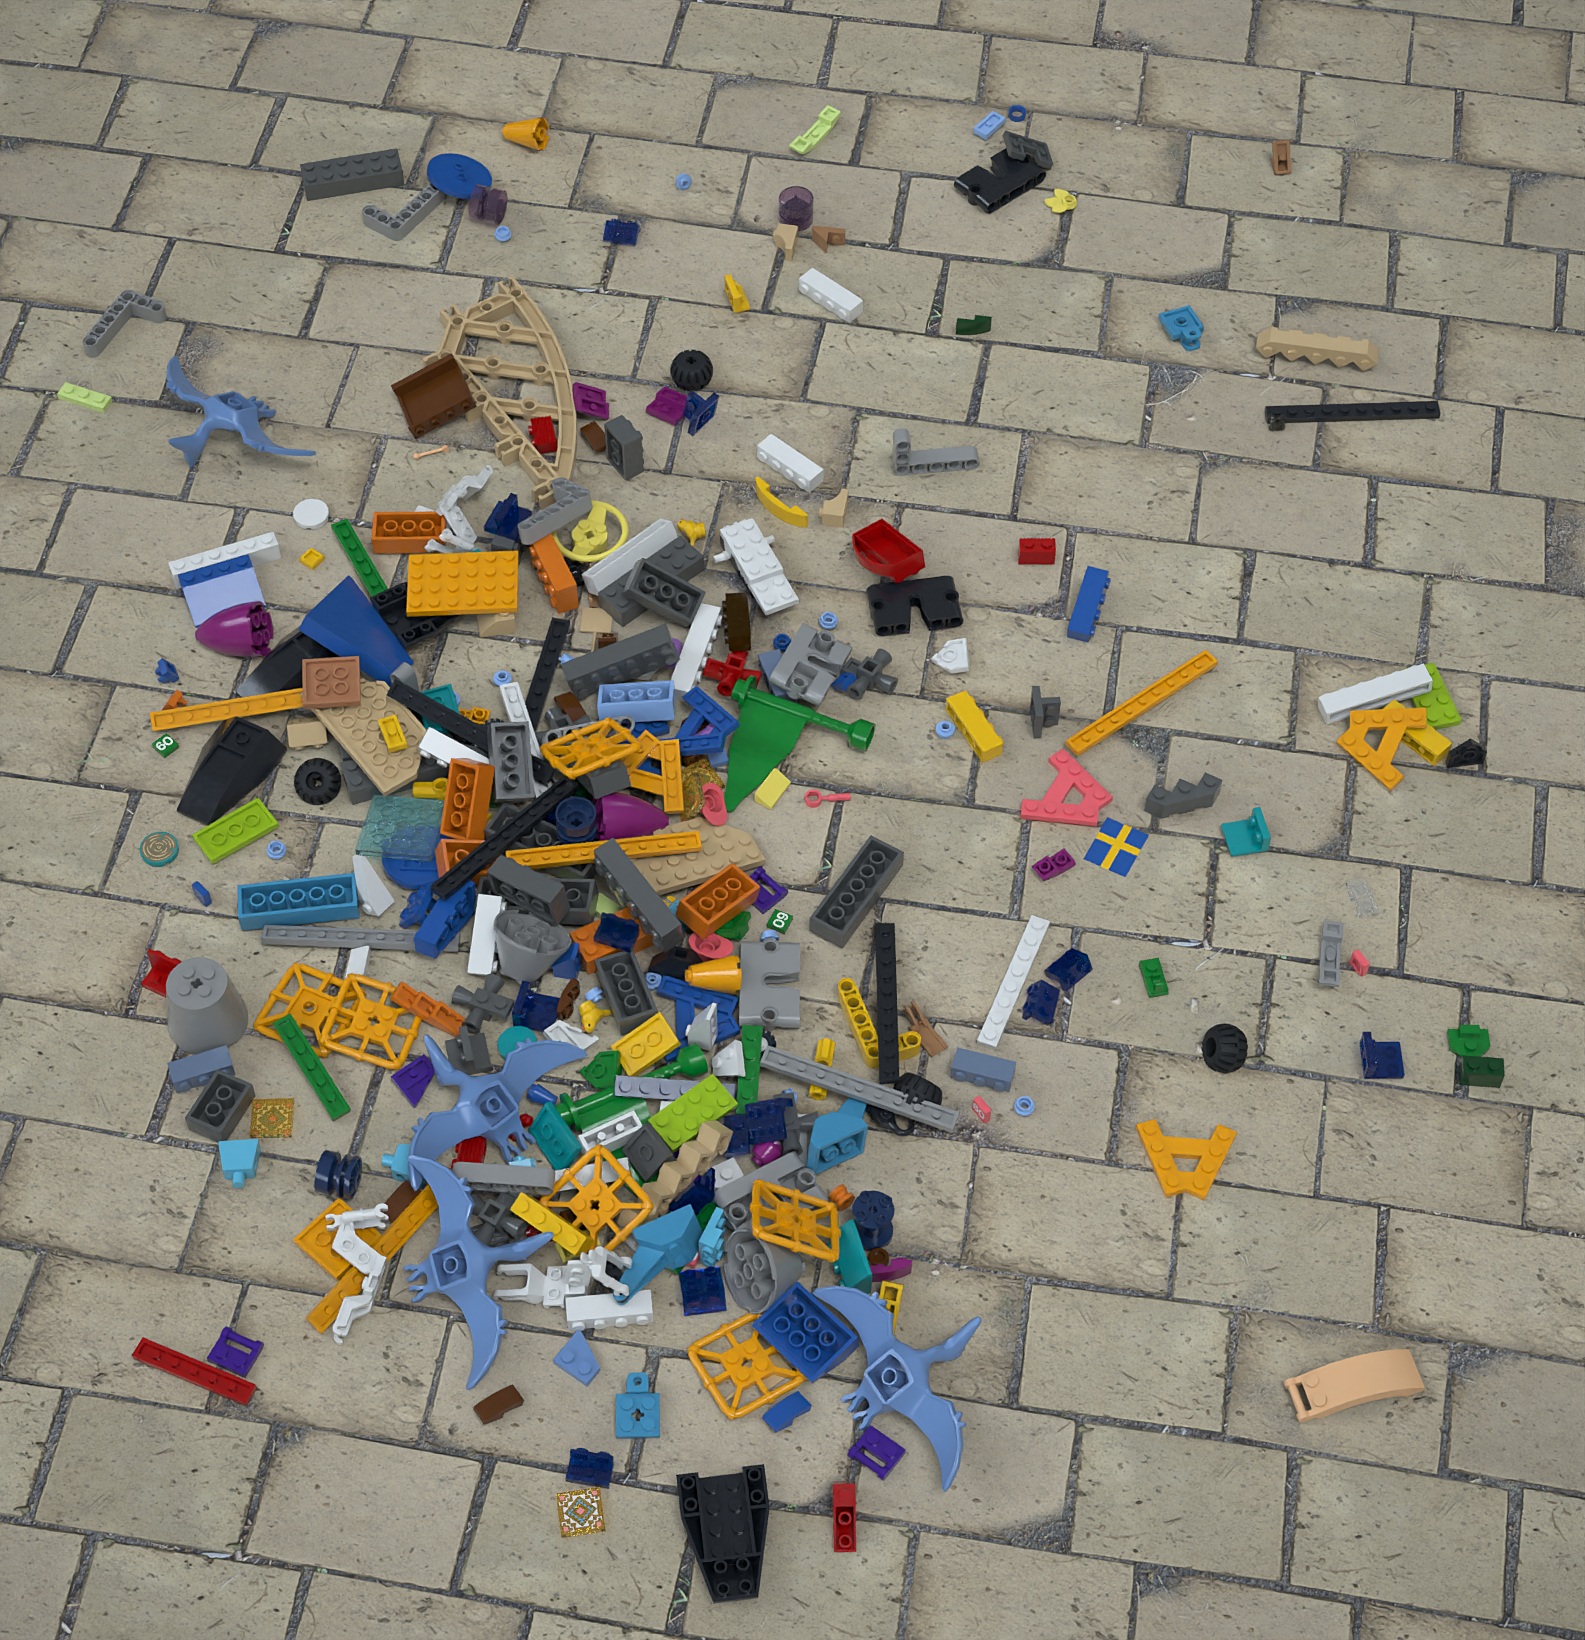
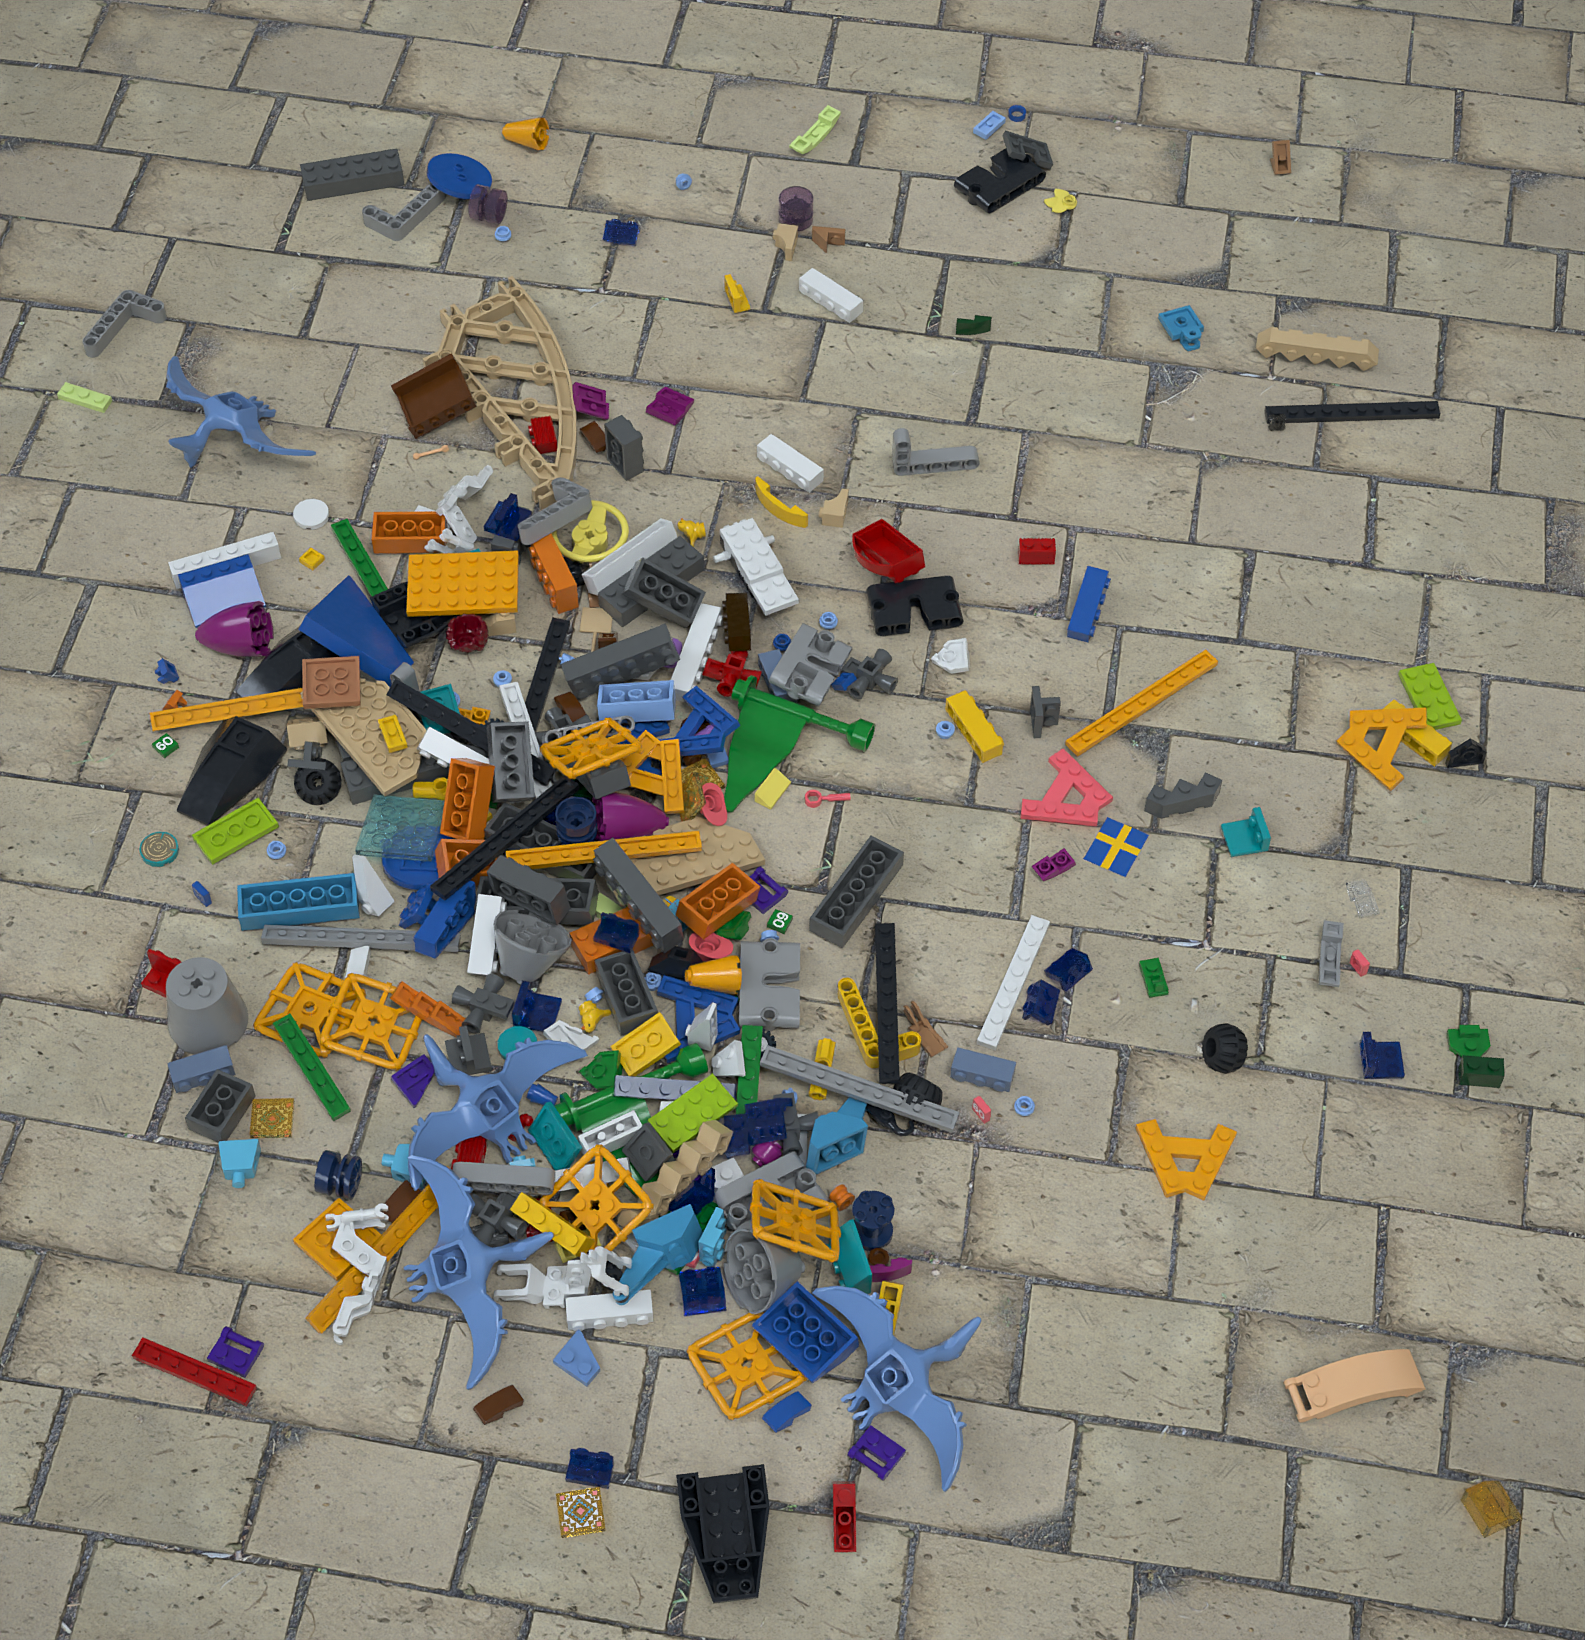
(311, 751): none -> dark grey bracket
(467, 633): none -> dark red hair
(565, 1004): reddish brown slope -> none
(568, 964): blue slope -> none
(635, 1400): dark azure plate -> none
(691, 370): black wheel -> none
(699, 410): clear blue bracket -> none
(1375, 693): white brick -> none
(1490, 1507): none -> clear yellow slope

